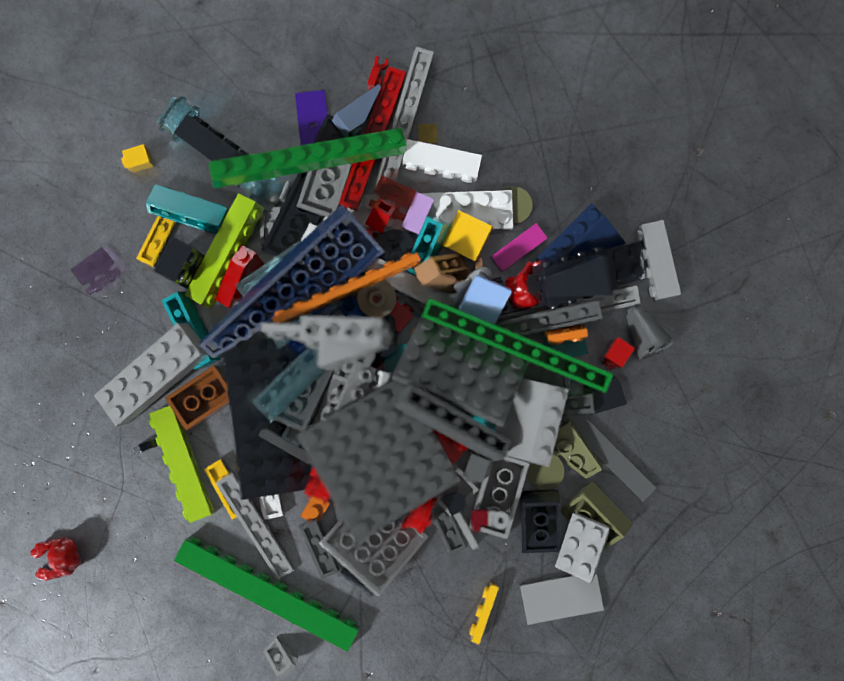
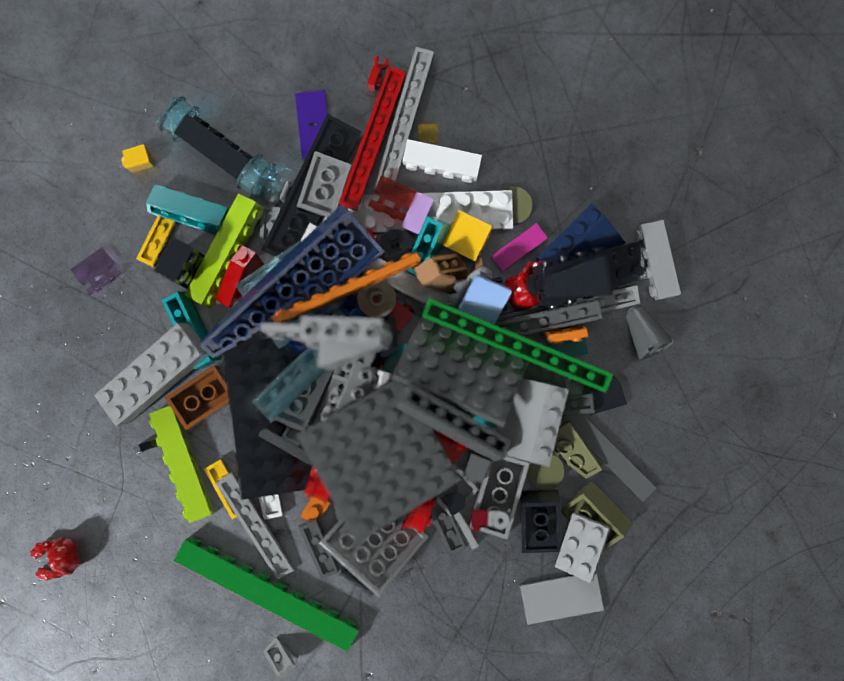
(307, 158): green brick -> none
(351, 118): sand blue slope -> none
(380, 215): red brick -> none
(482, 612): yellow plate -> none
(616, 353): red brick -> none

